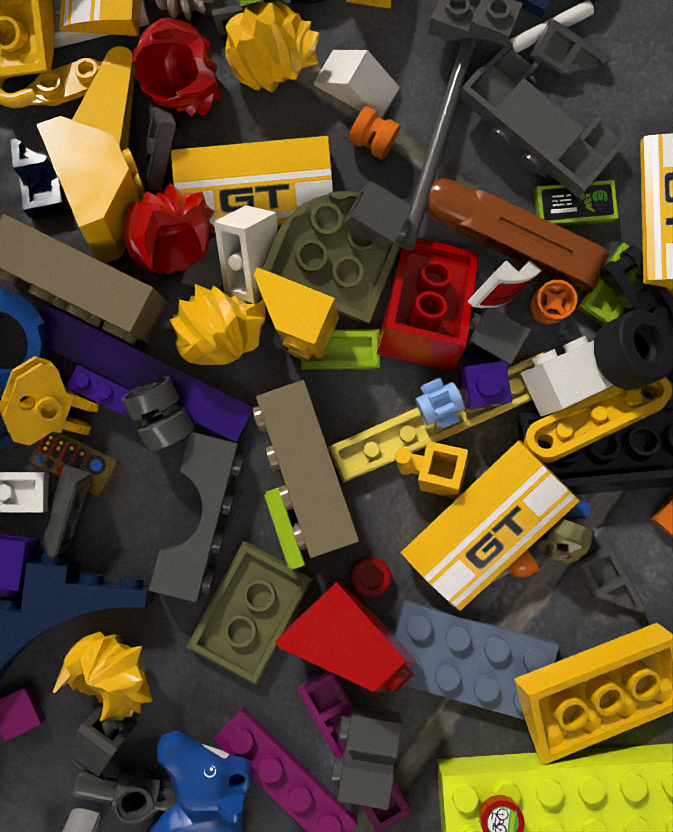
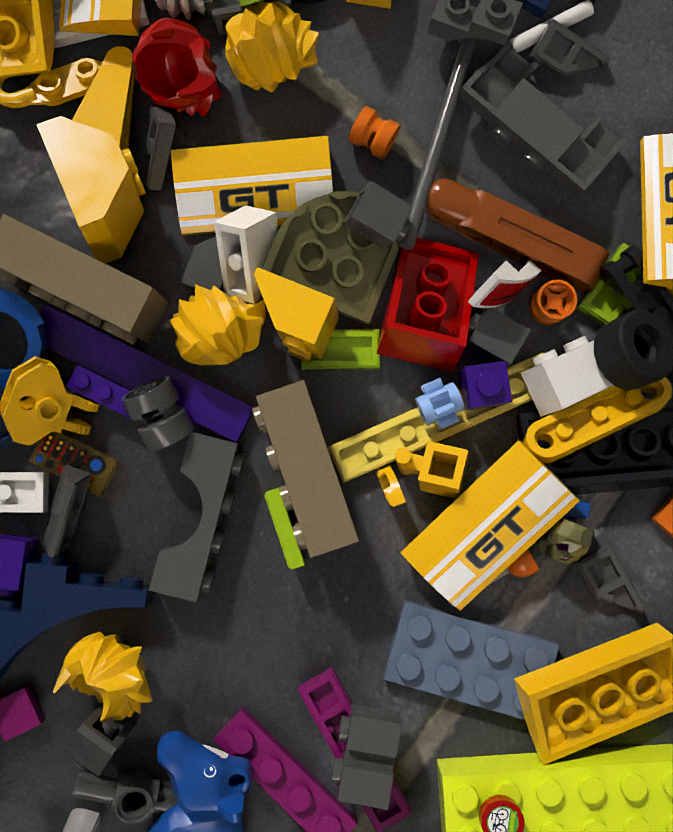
(38, 181): dark blue slope -> none
(168, 230): red hair -> none
(249, 612): olive tile -> none
(350, 642): red slope -> none
(357, 80): white slope -> none
(371, 577): red tile -> none
(390, 485): none -> yellow tile
(563, 208): tile -> none

